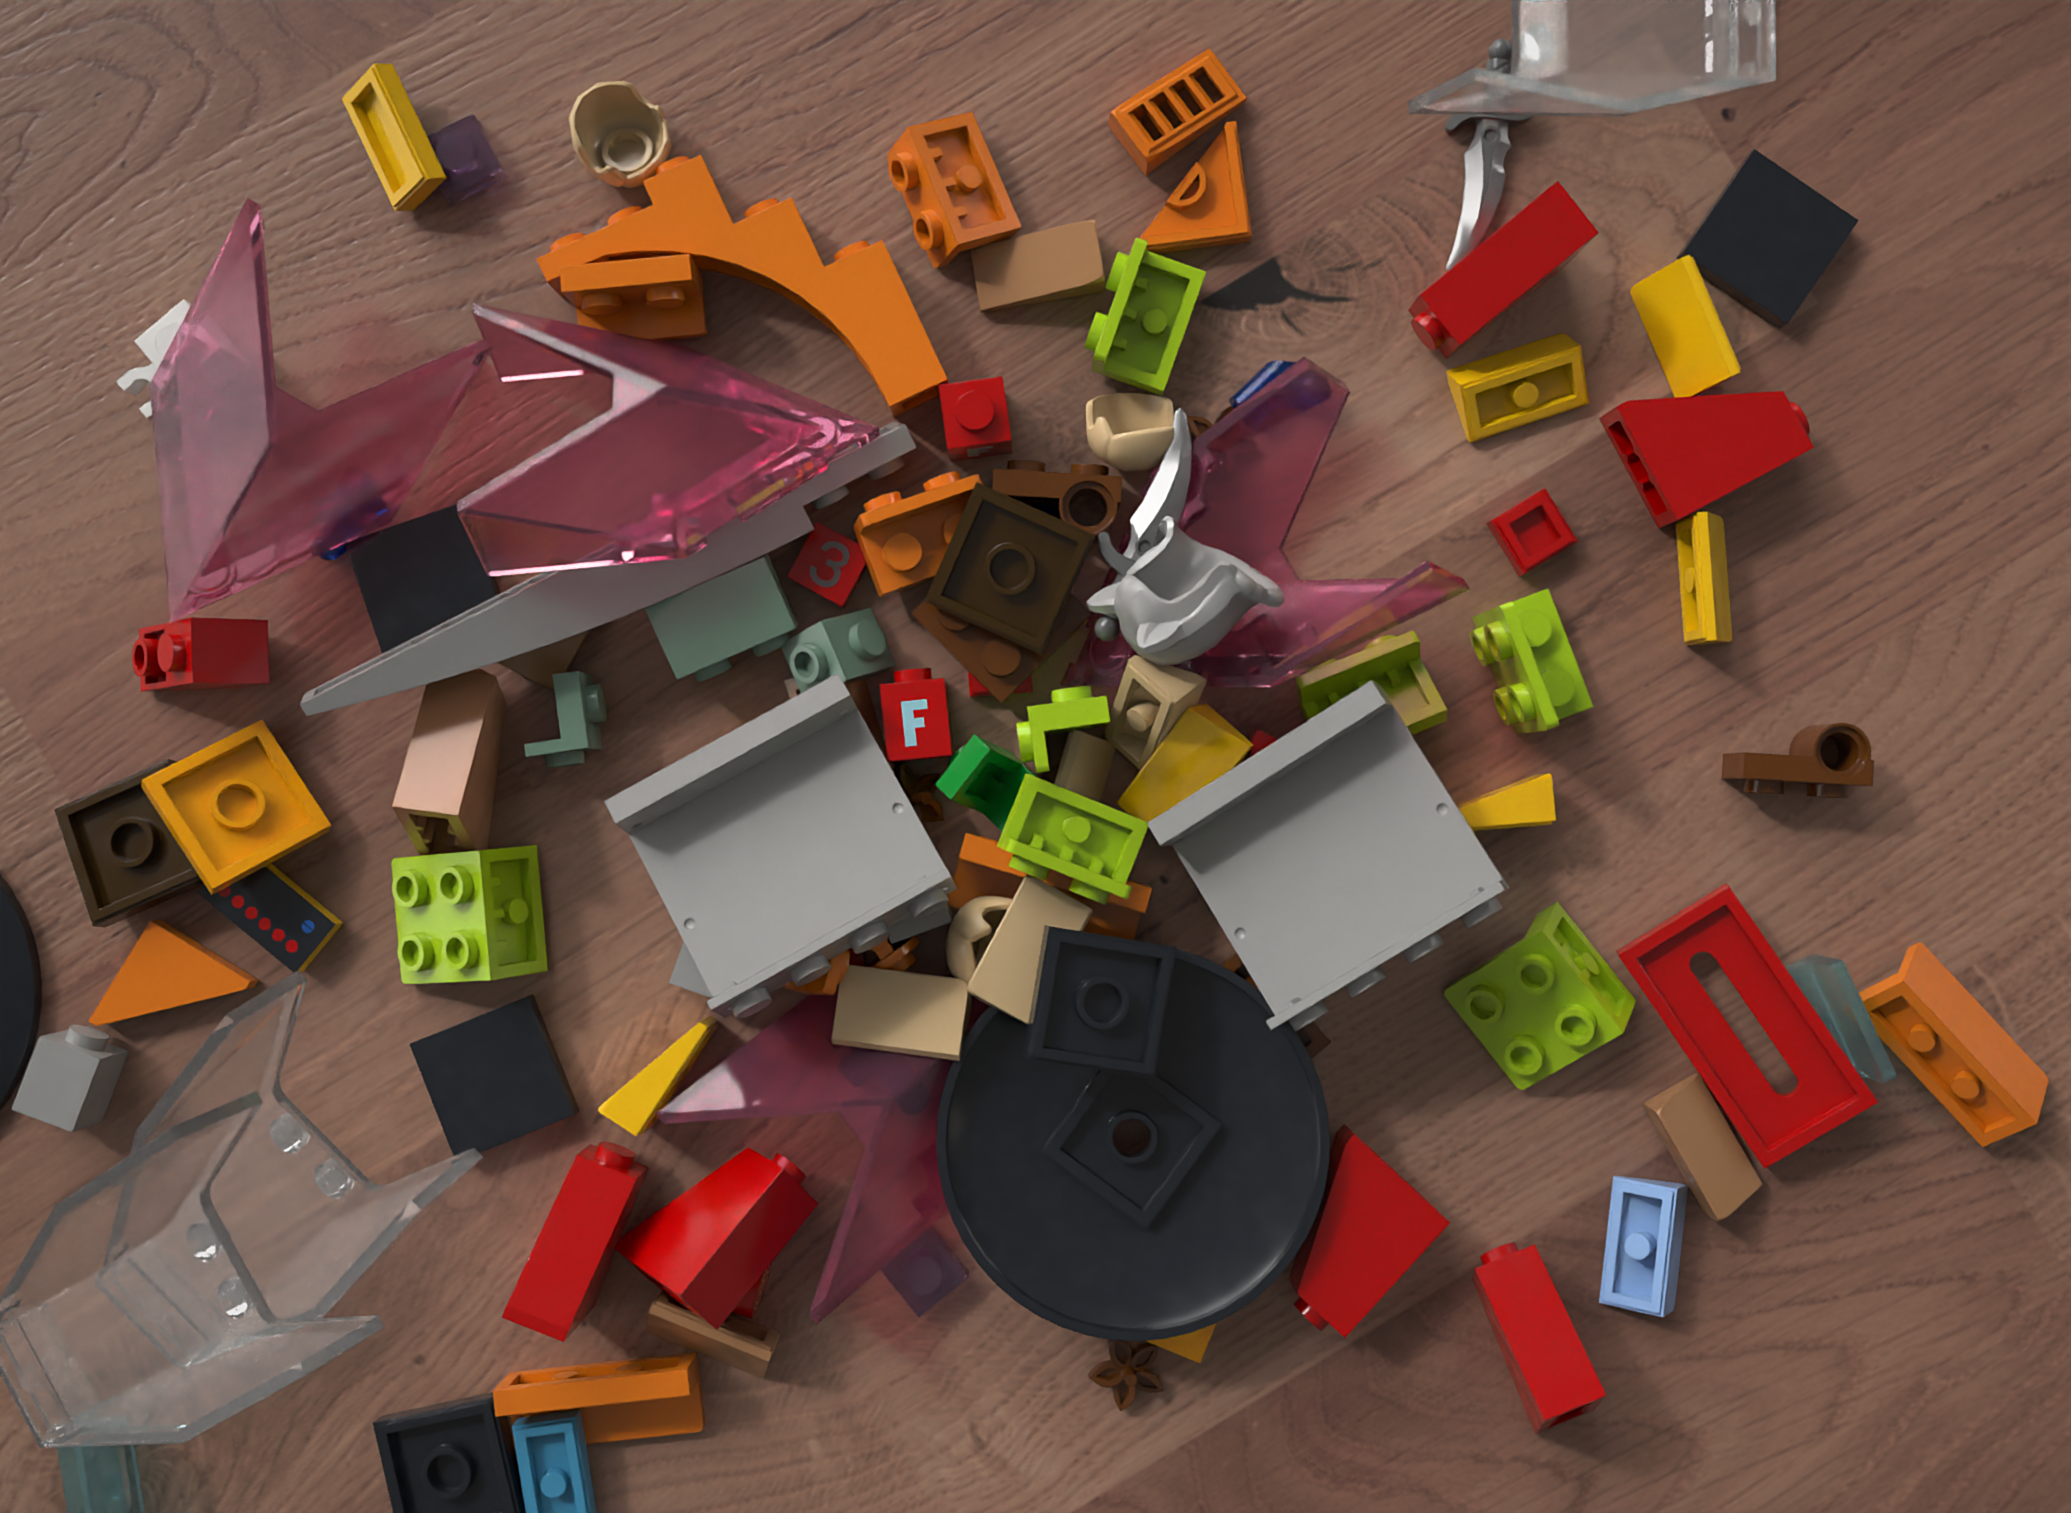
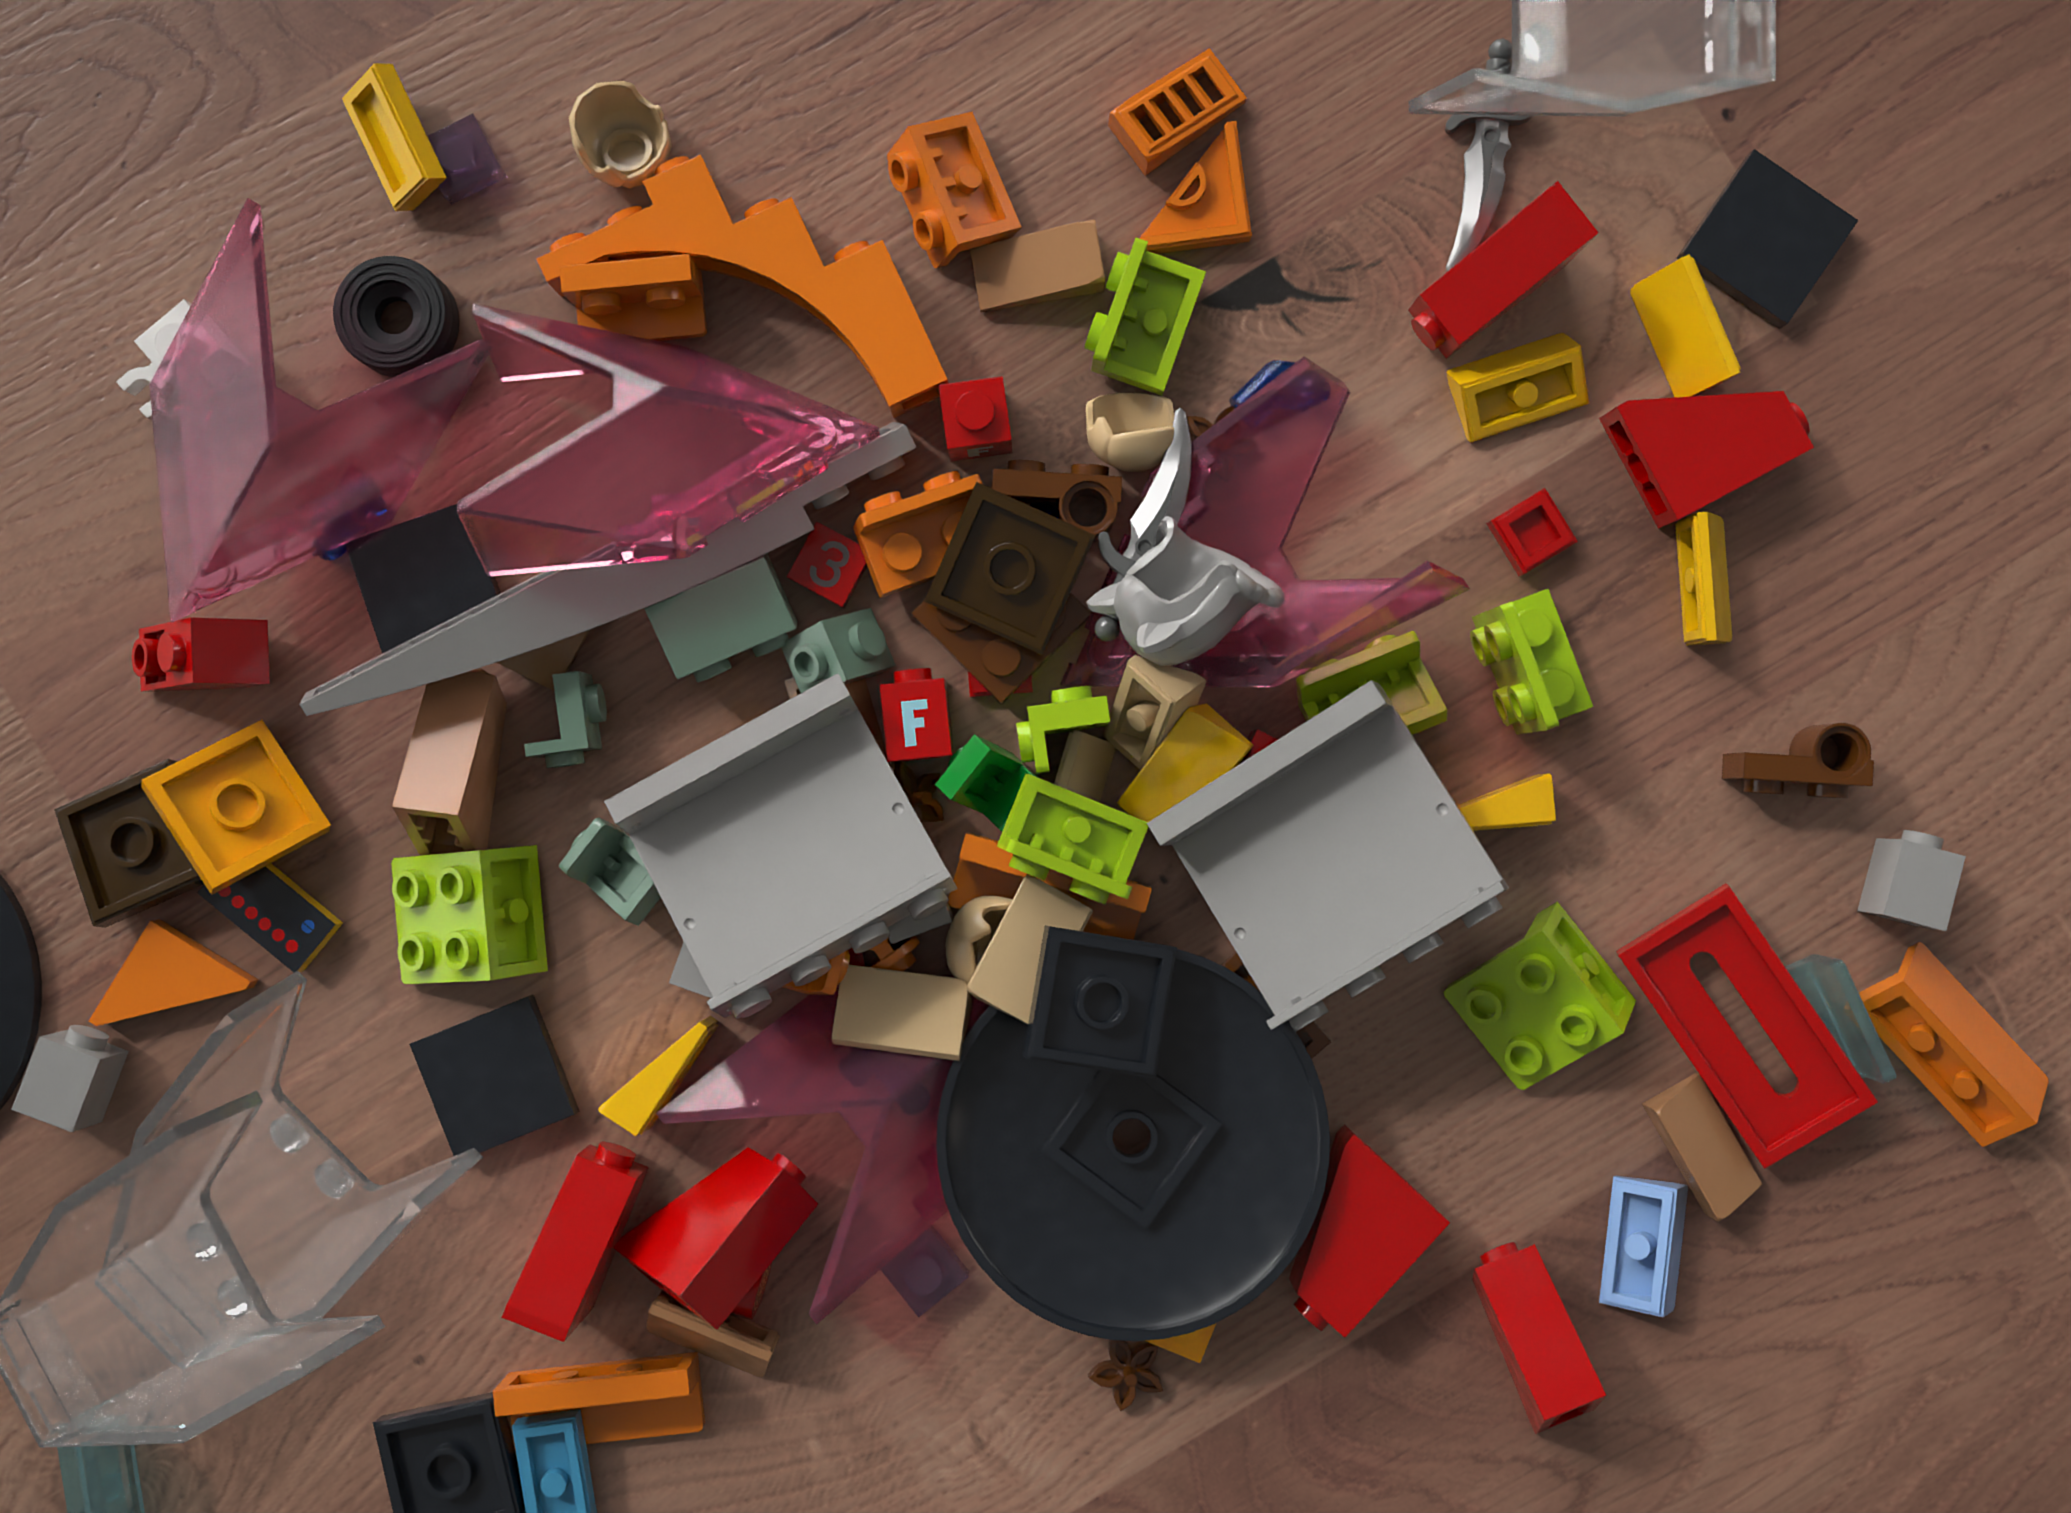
(370, 290): none -> black tyre
(613, 869): none -> sand green bracket
(1912, 881): none -> light grey brick

